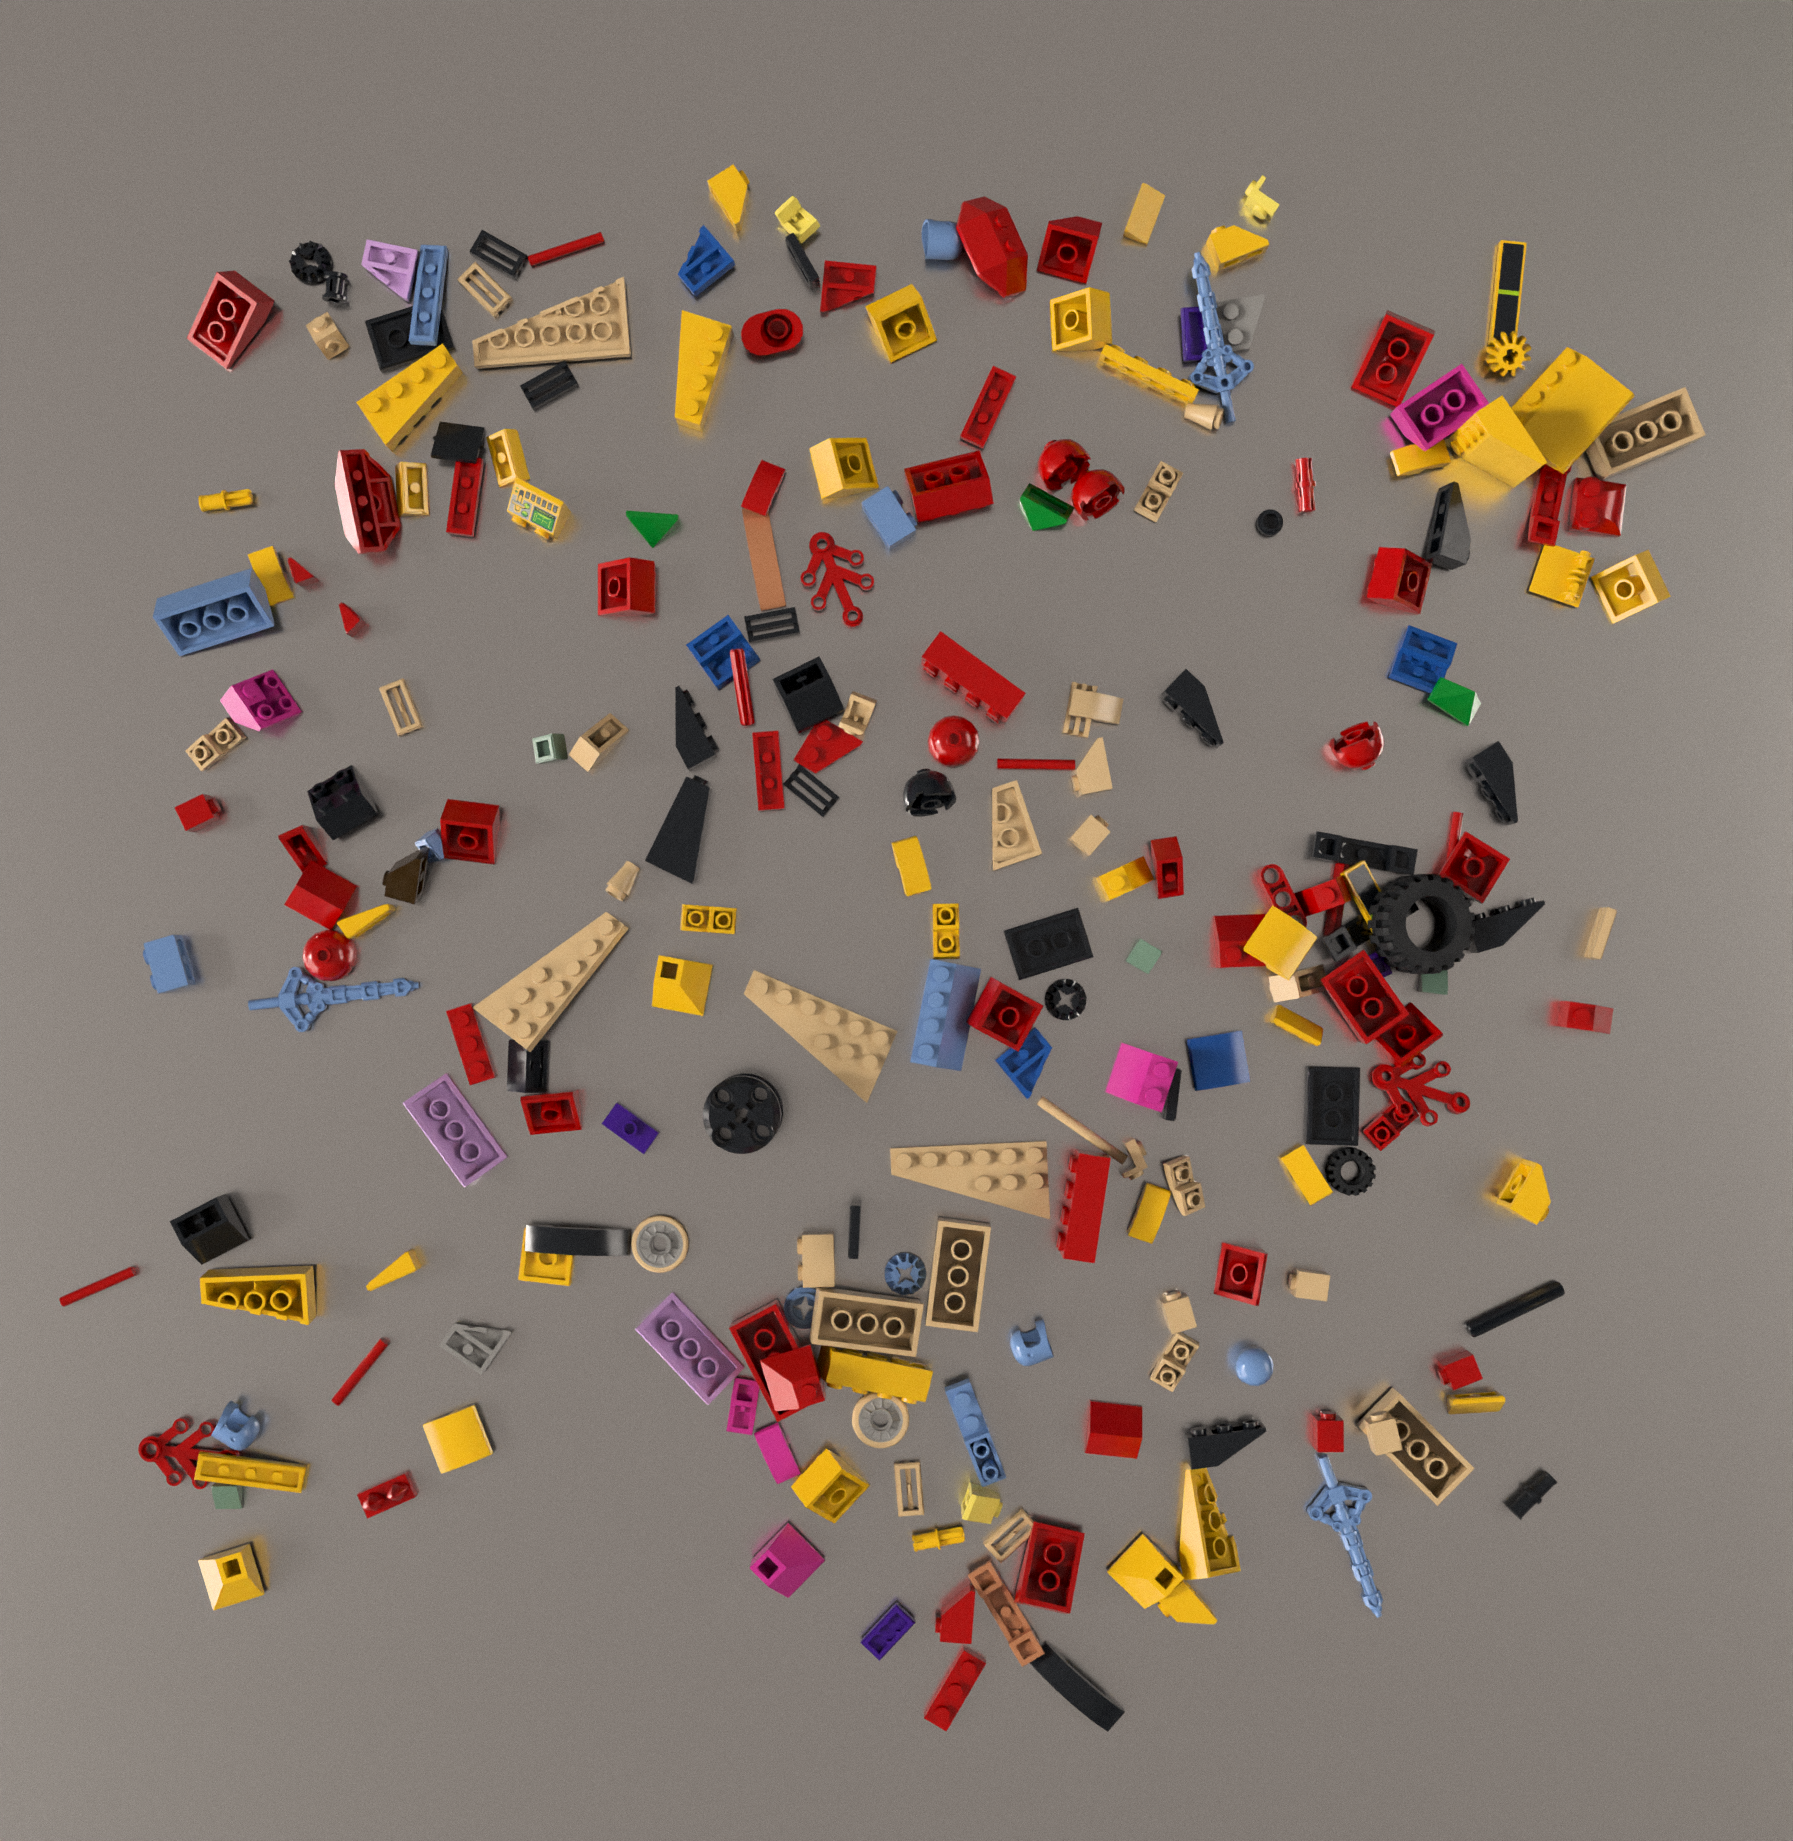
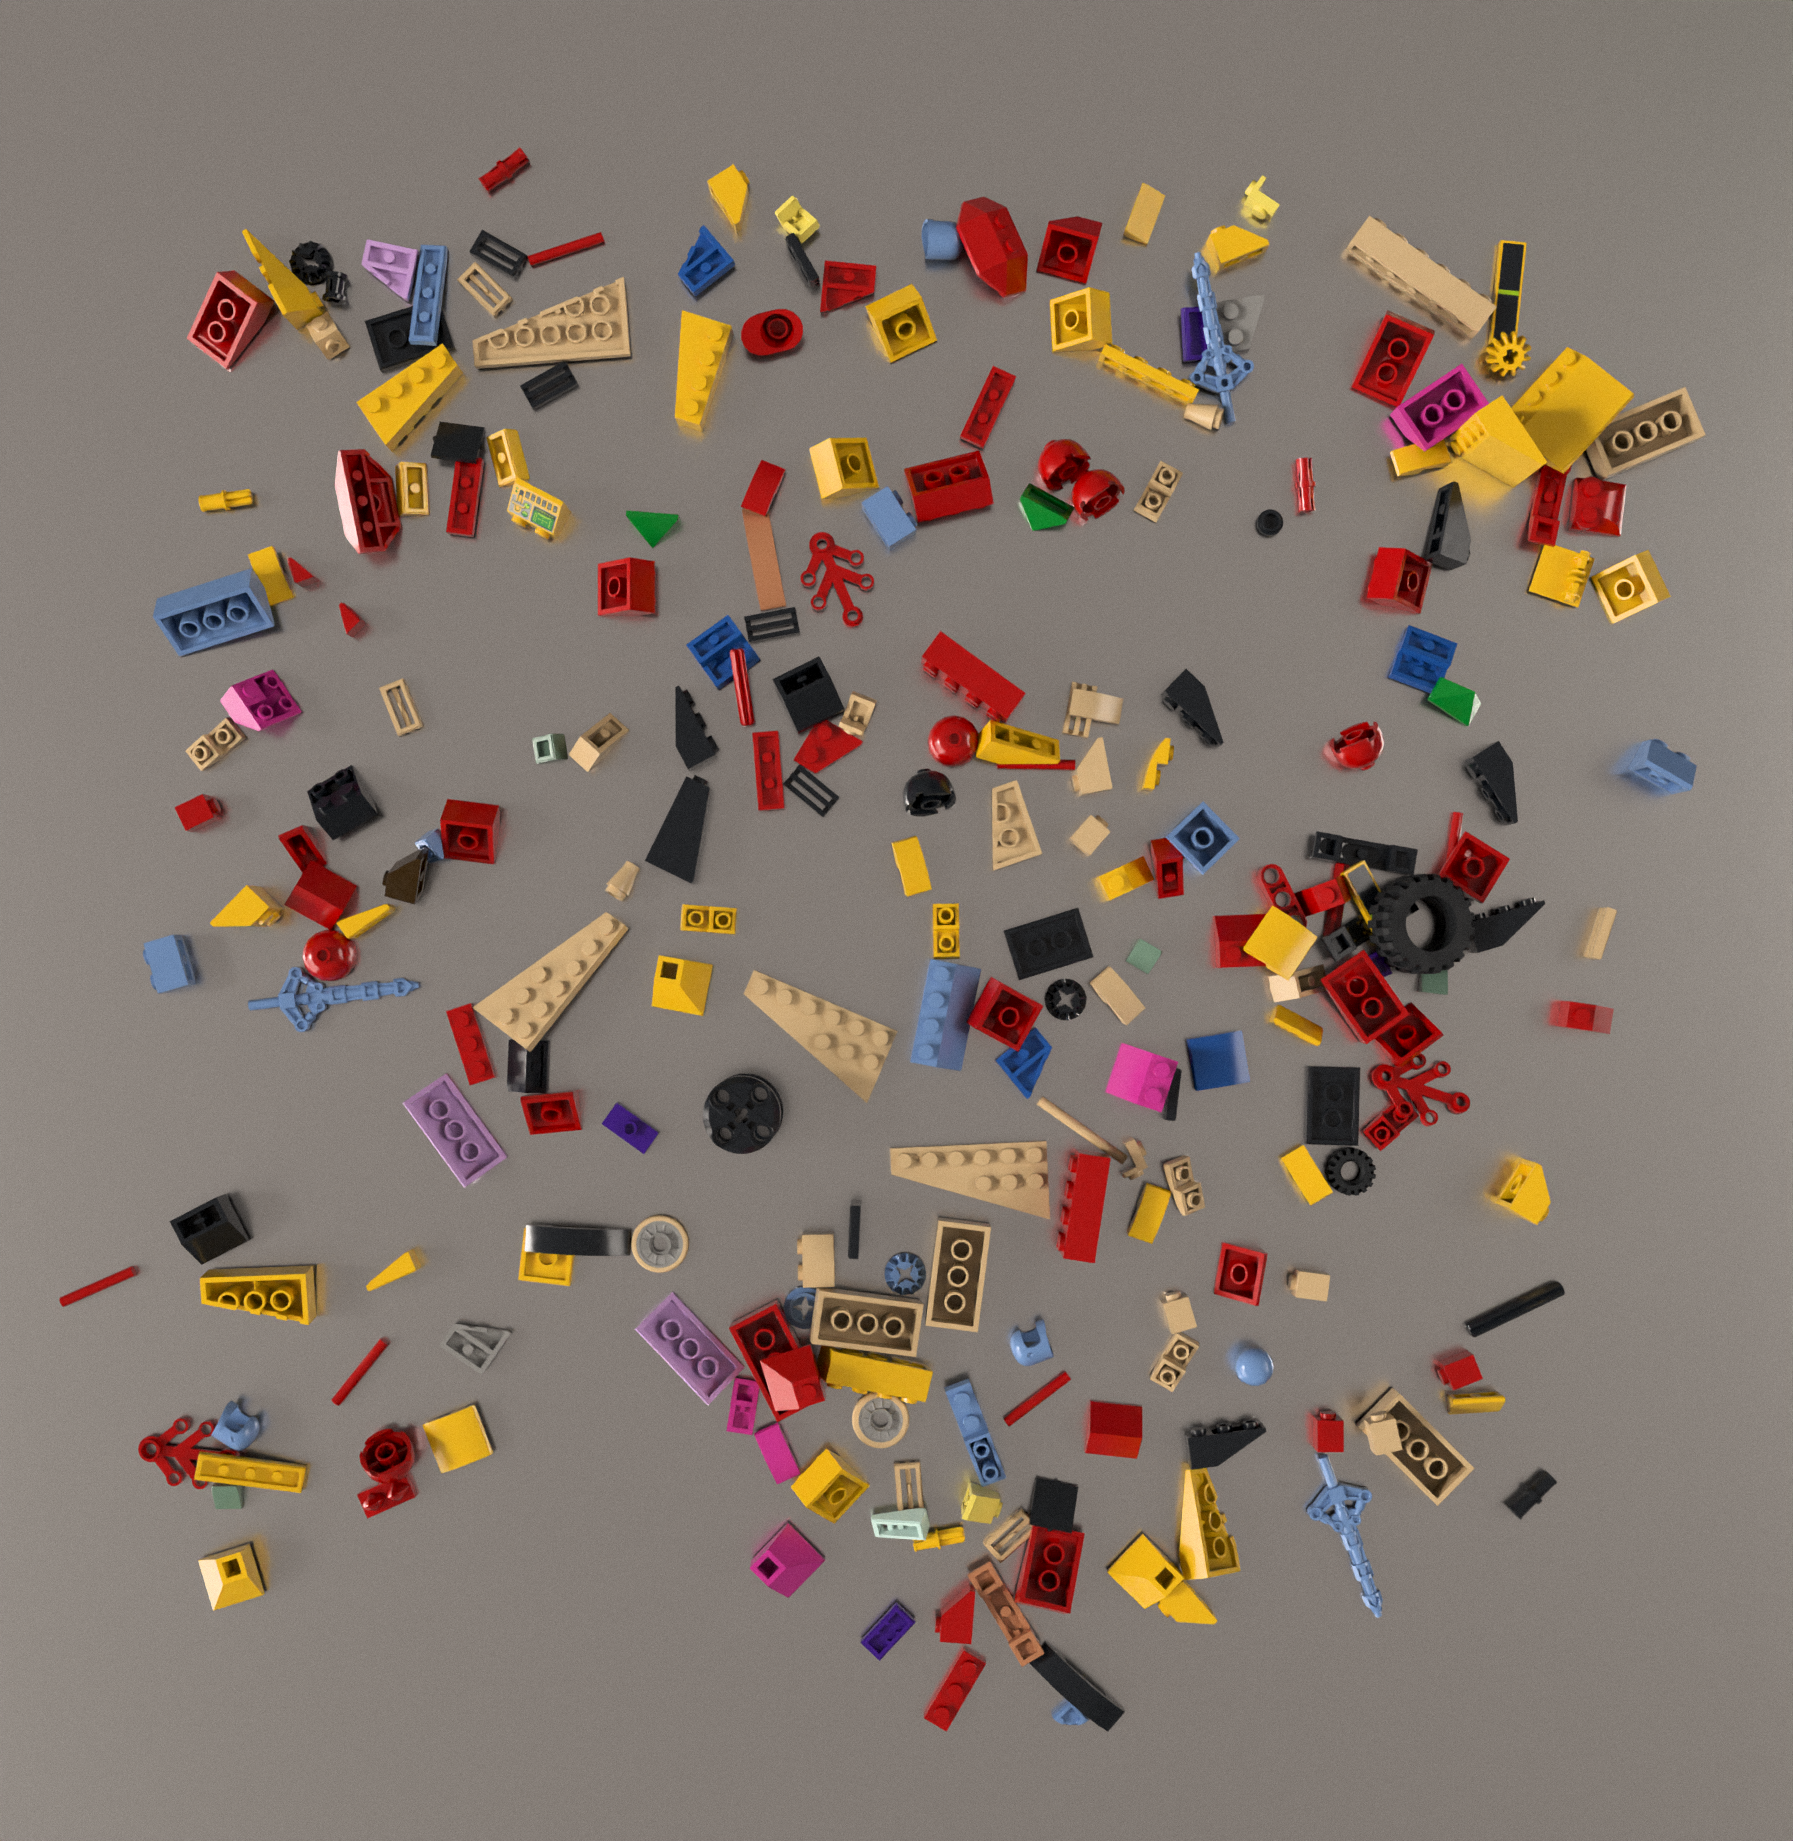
(249, 908): none -> yellow slope
(290, 293): none -> yellow wedge
(387, 1456): none -> red cylinder
(504, 169): none -> red pin
(909, 1524): none -> light aqua slope
(1013, 745): none -> yellow slope
(1037, 1398): none -> red bar
(1053, 1505): none -> black piece
(1069, 1715): none -> medium blue tile
(1117, 995): none -> tan slope
(1160, 757): none -> yellow slope
(1202, 838): none -> medium blue slope
(1421, 277): none -> tan brick
(1663, 767): none -> medium blue slope

